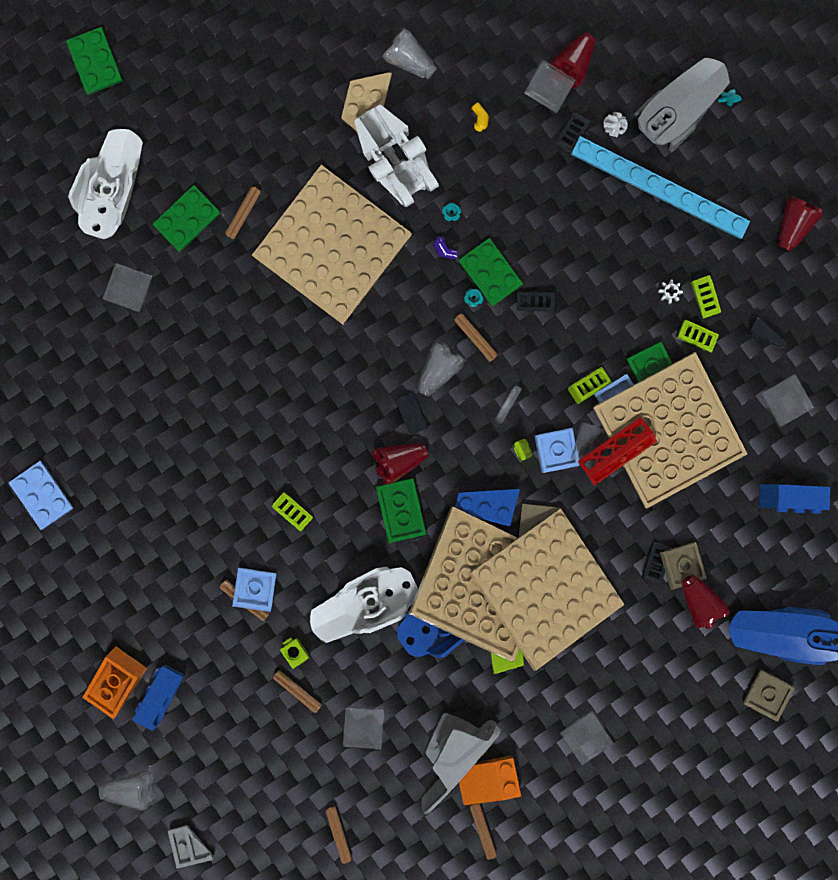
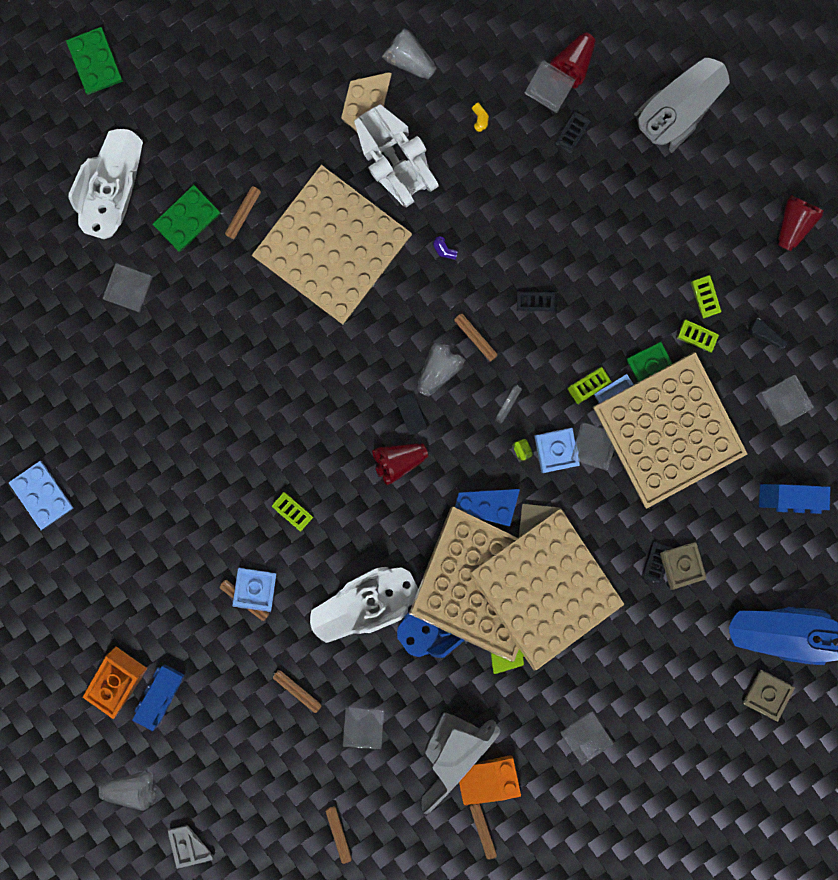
(294, 661): lime brick -> none
(401, 510): green plate -> none
(446, 211): teal plate -> none
(473, 302): teal plate -> none
(490, 272): green plate -> none
(615, 124): white gear -> none
(620, 456): red fence -> none
(660, 187): medium azure plate -> none
(666, 295): white gear -> none
(703, 603): dark red cone -> none
(730, 97): teal plant -> none

